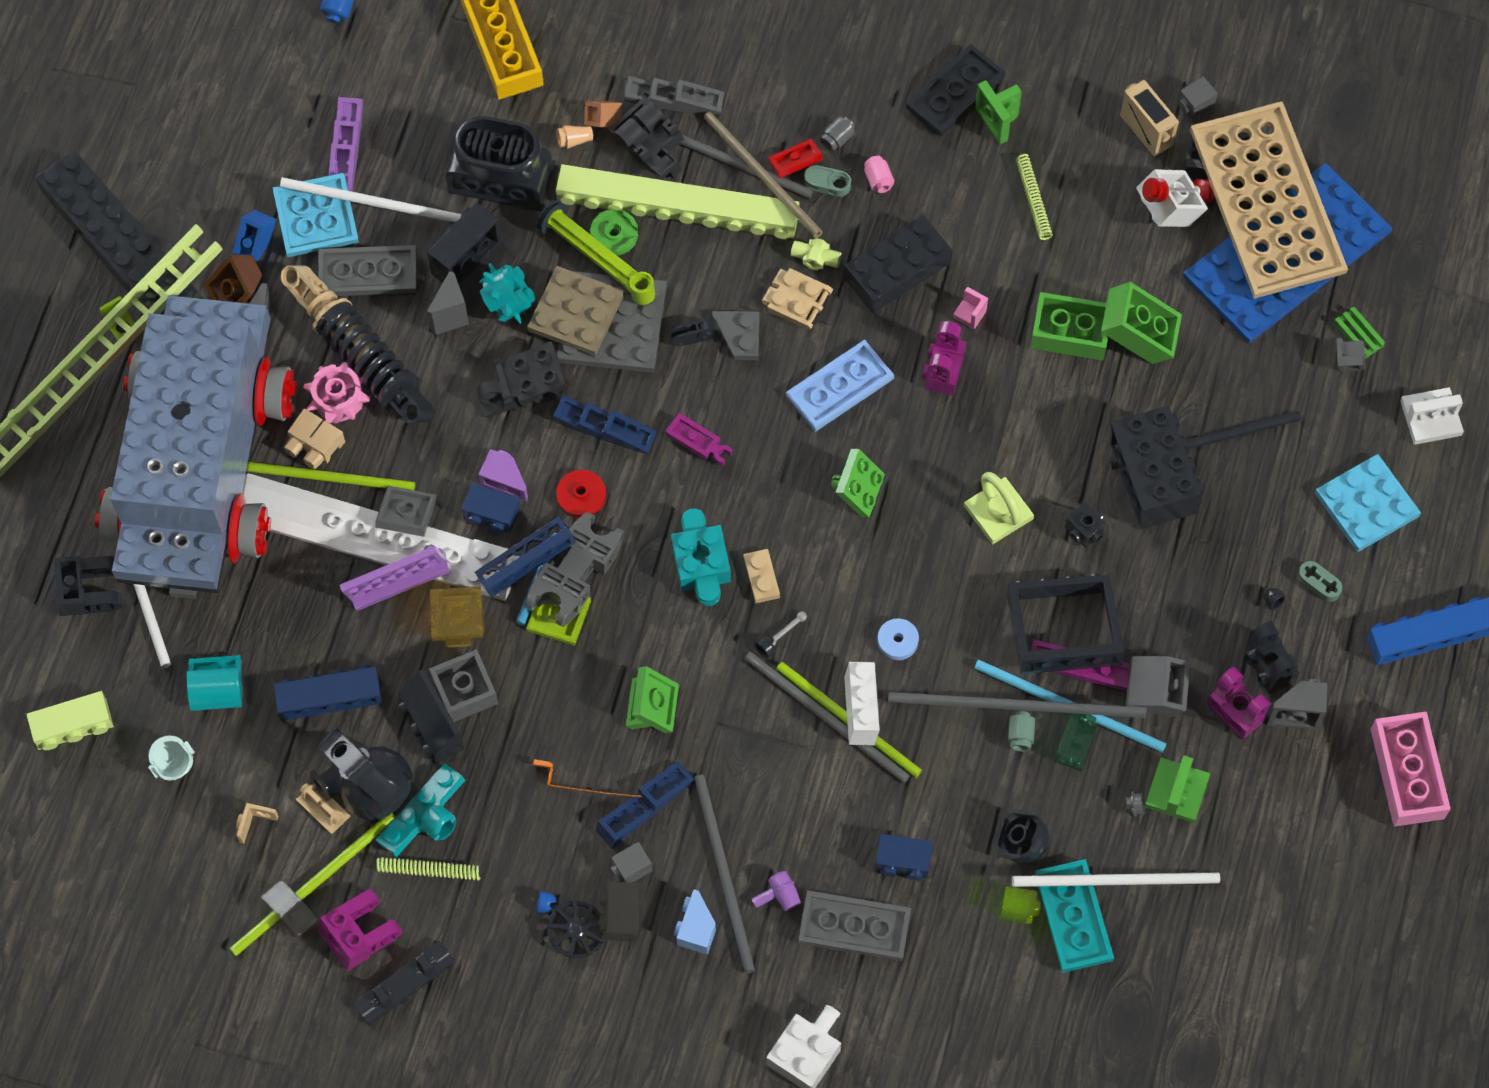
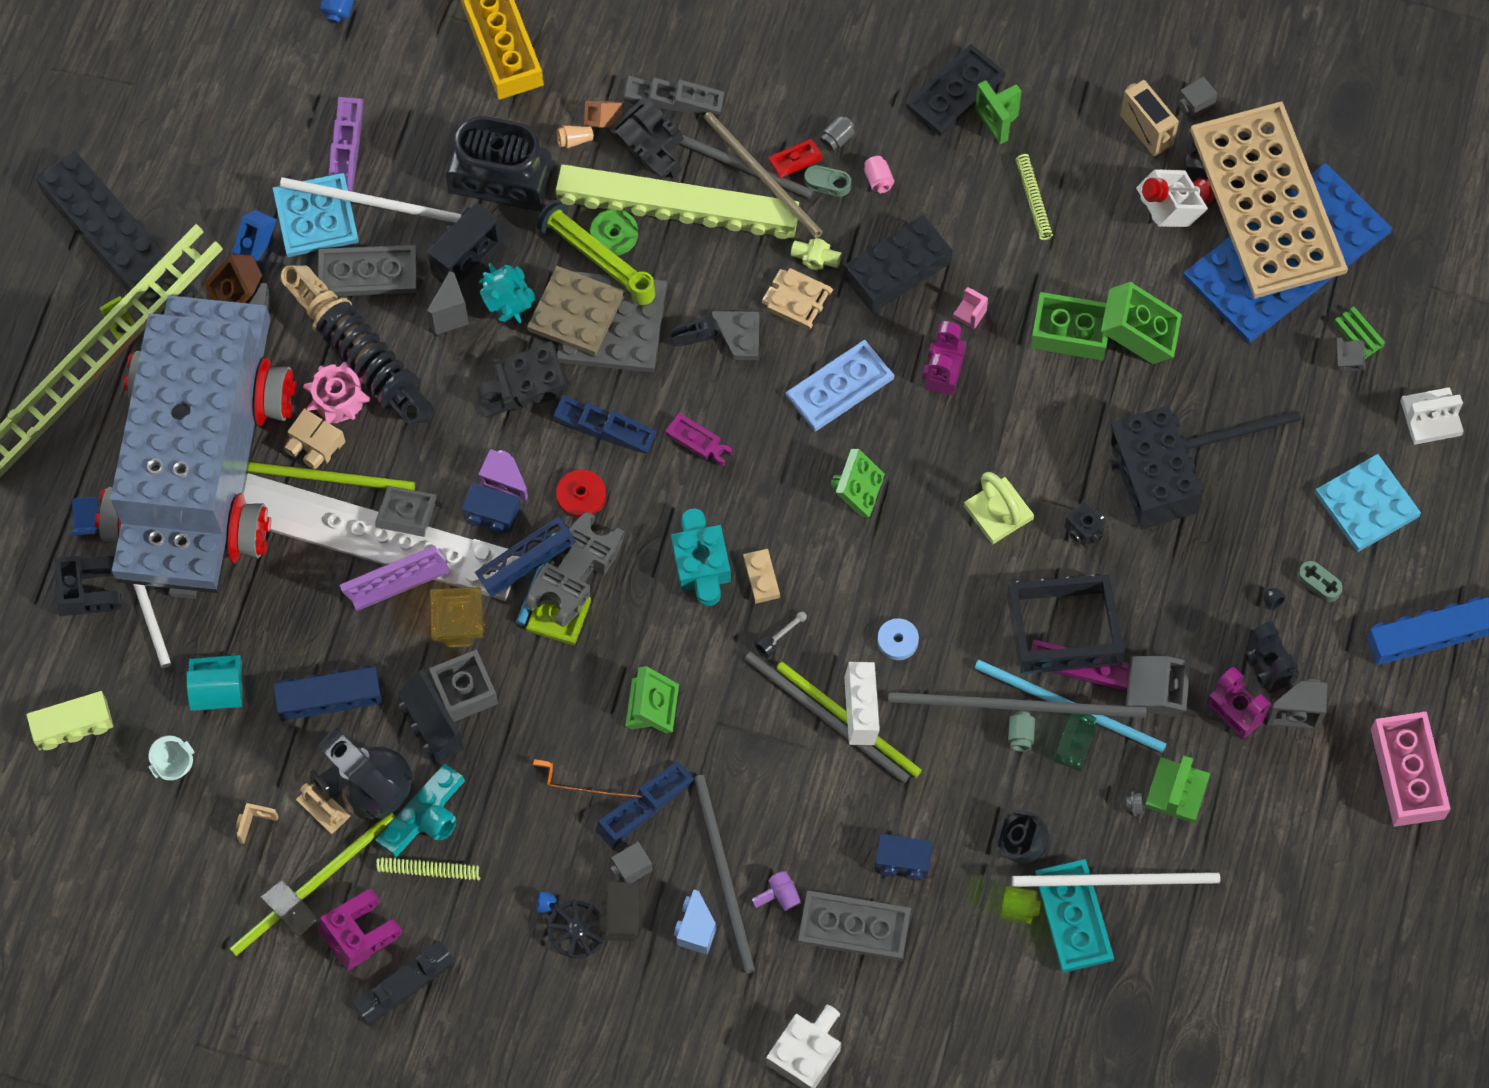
(84, 515): none -> blue bracket

